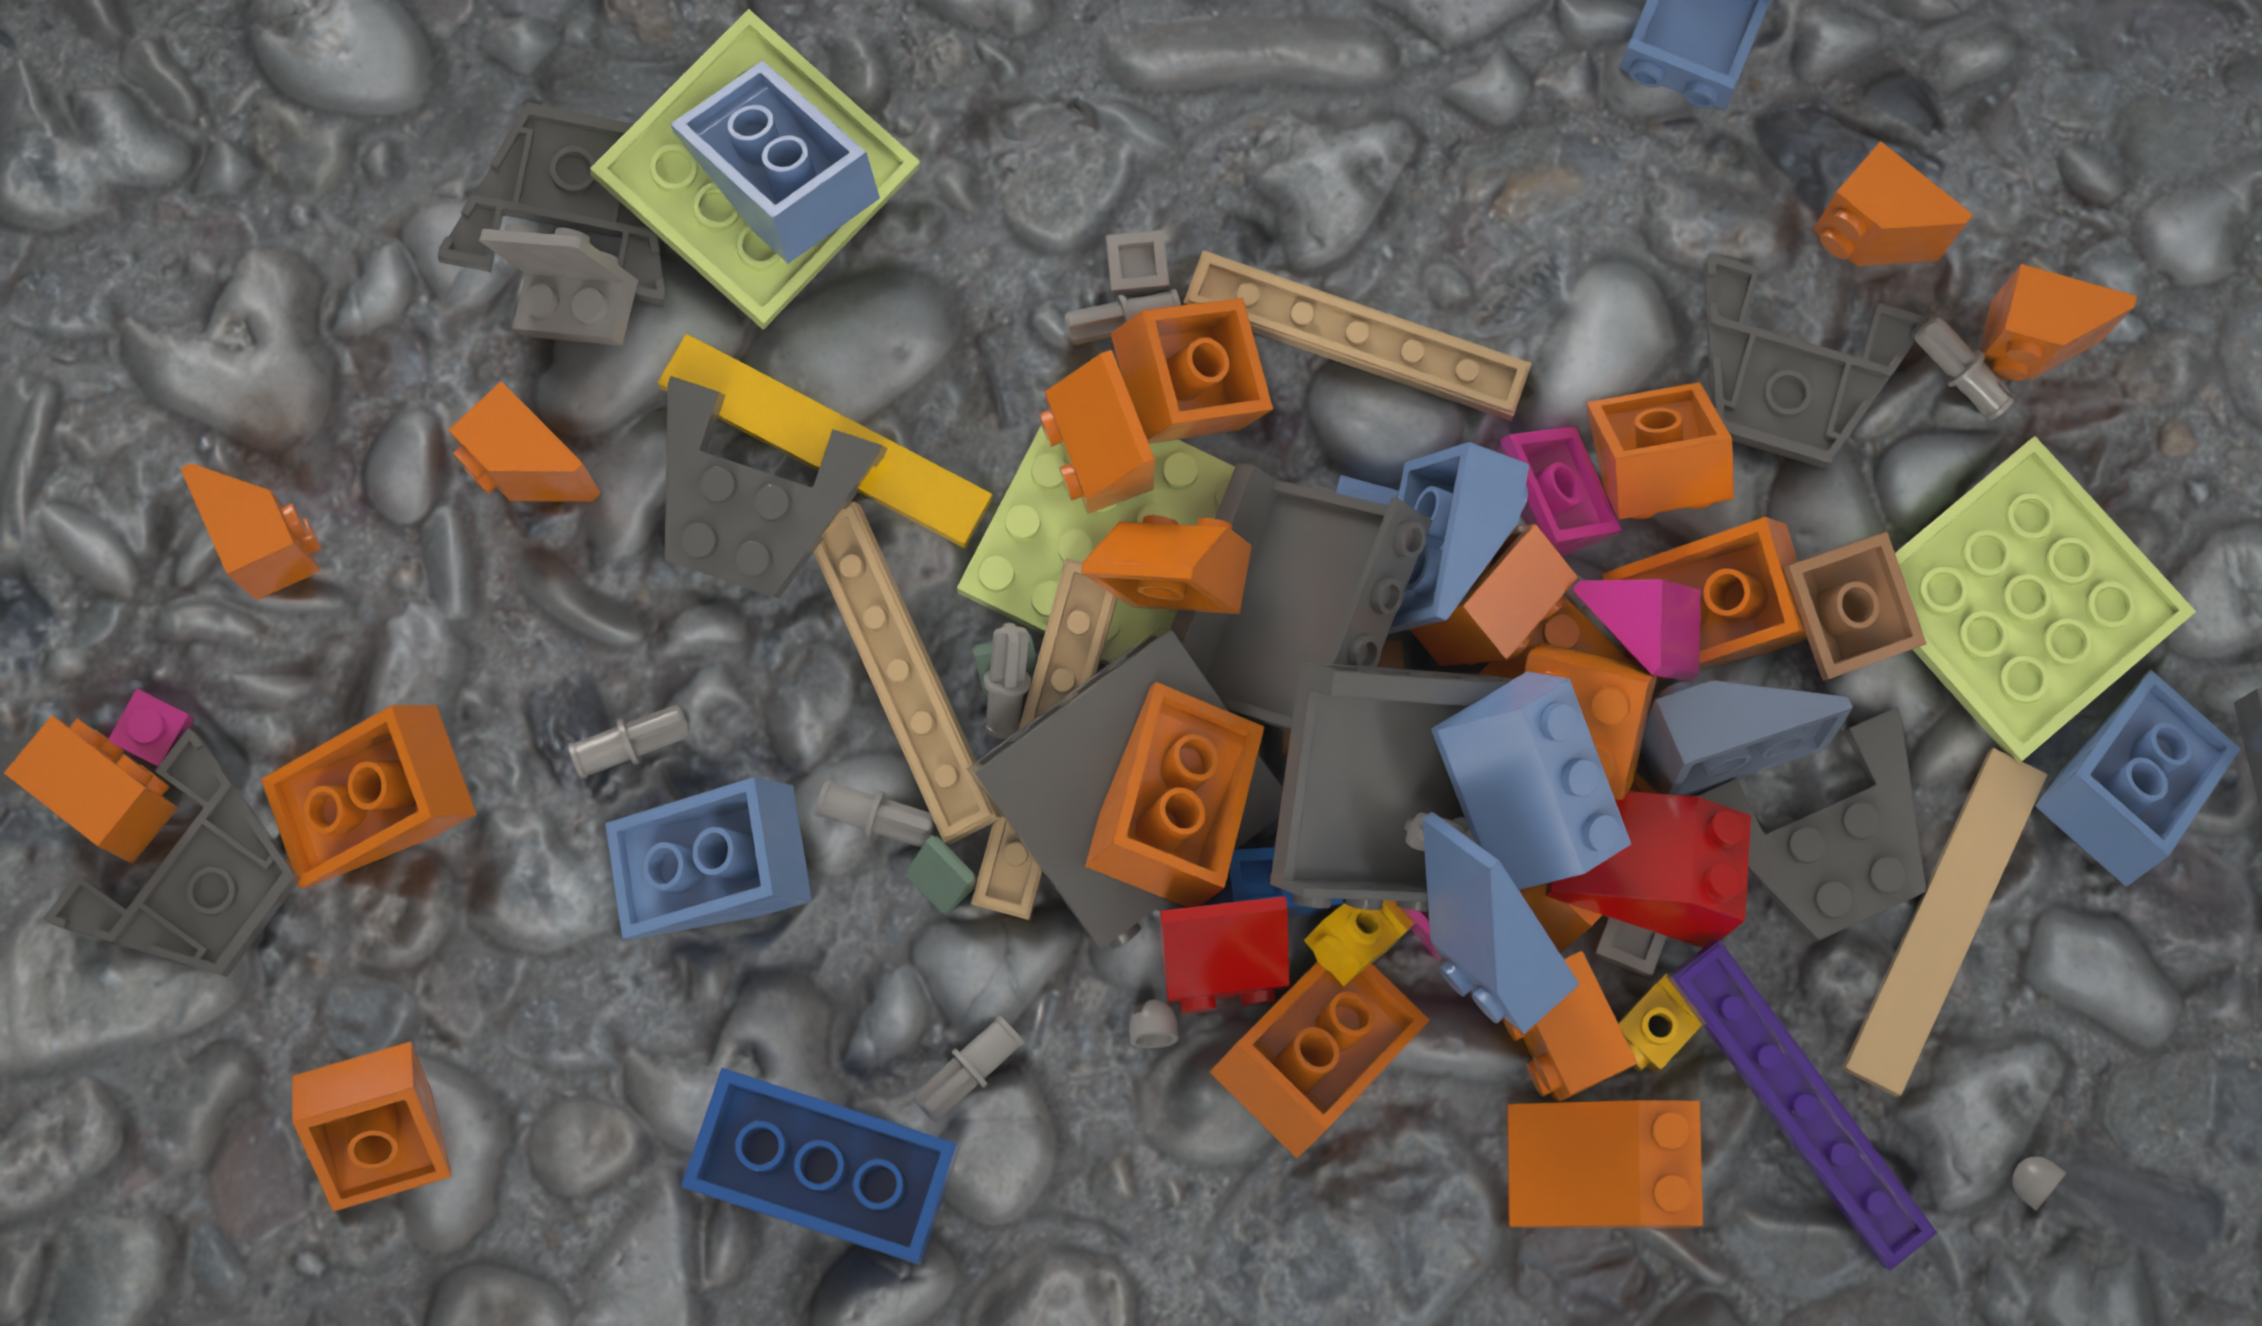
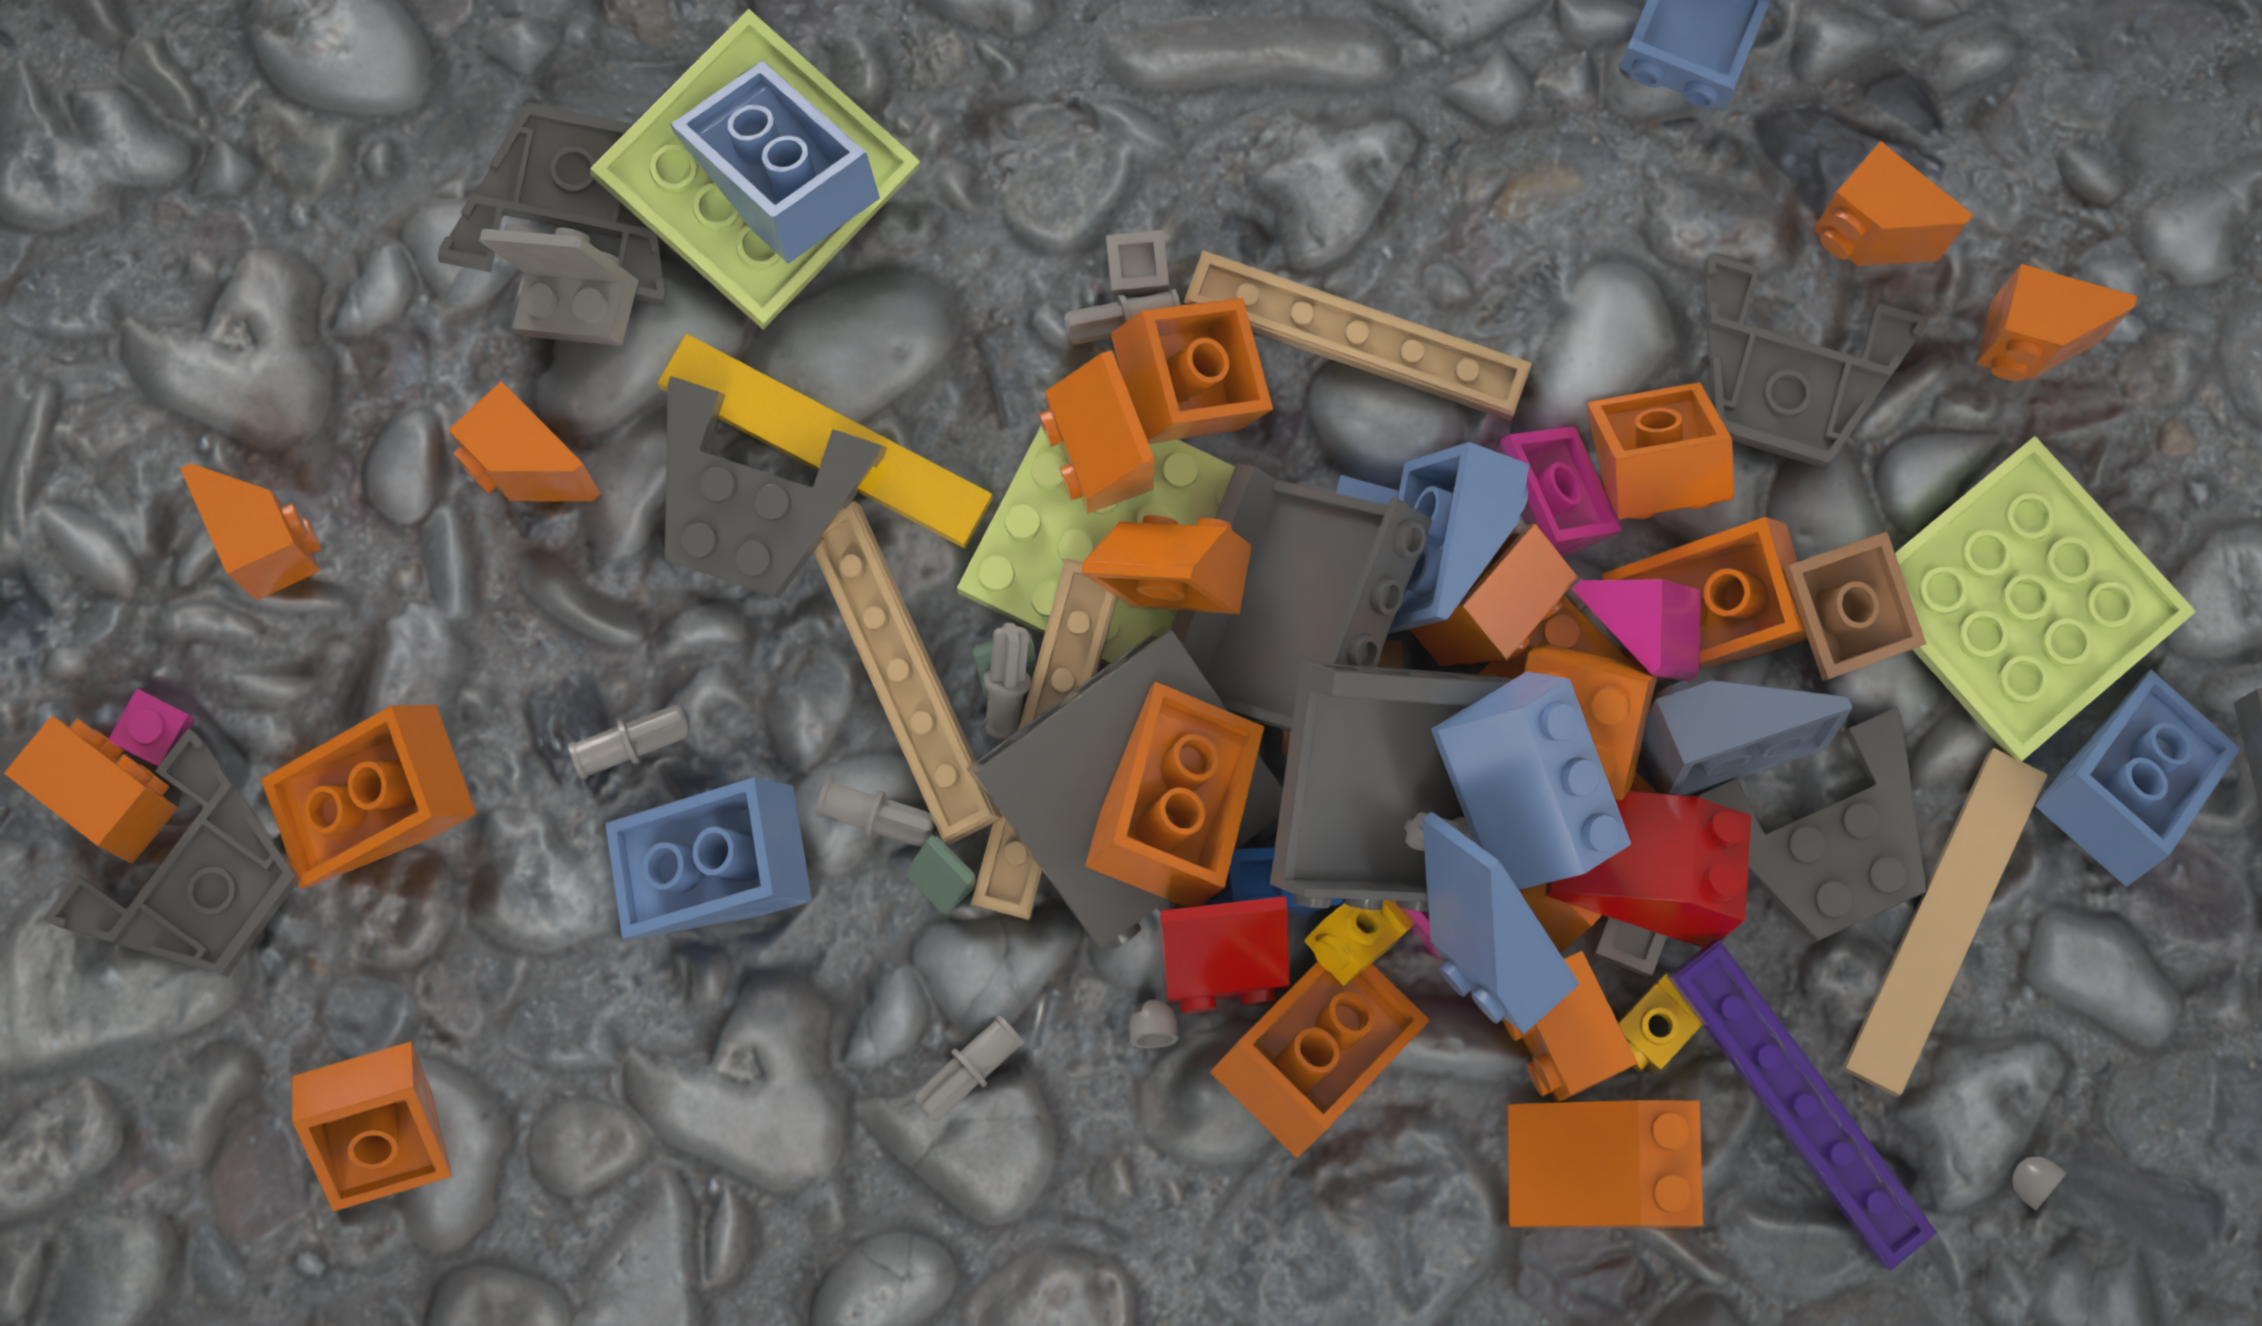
(821, 1166): blue brick -> none
(1965, 368): light grey axle -> none

